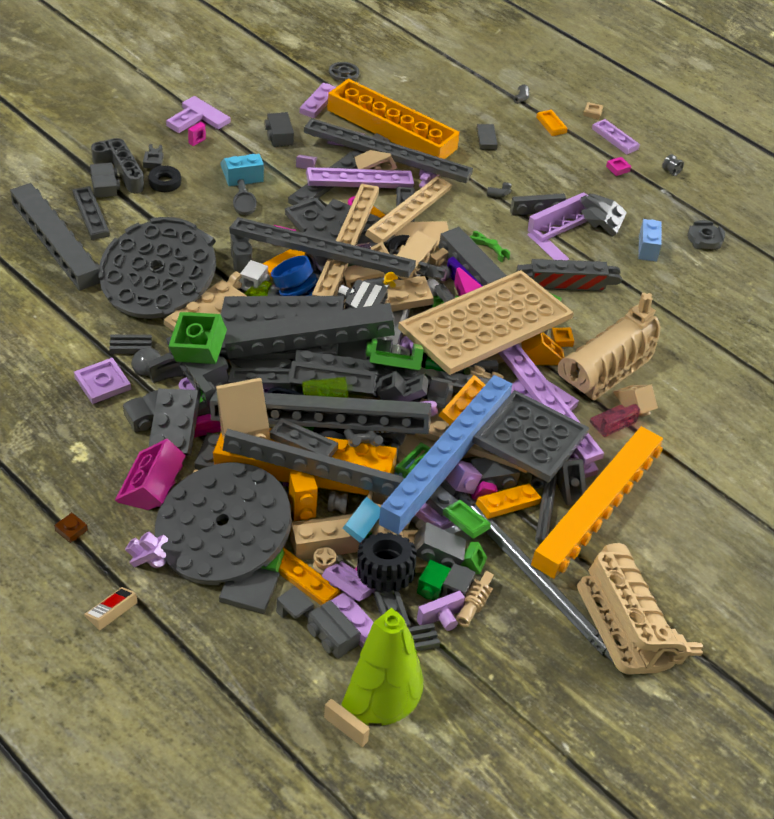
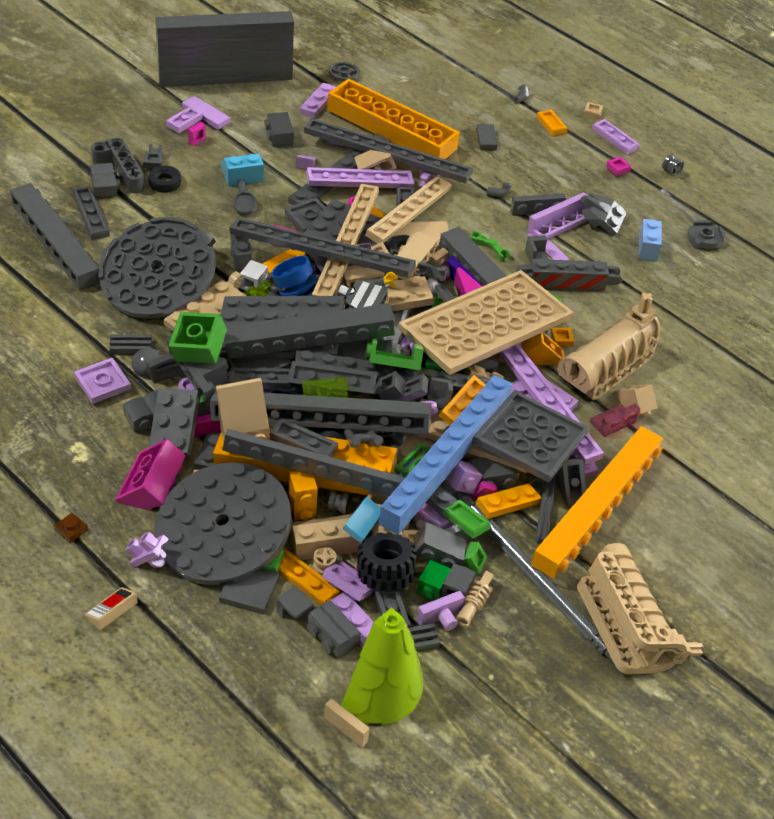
(224, 48): none -> dark grey tile
(536, 247): none -> dark grey panel

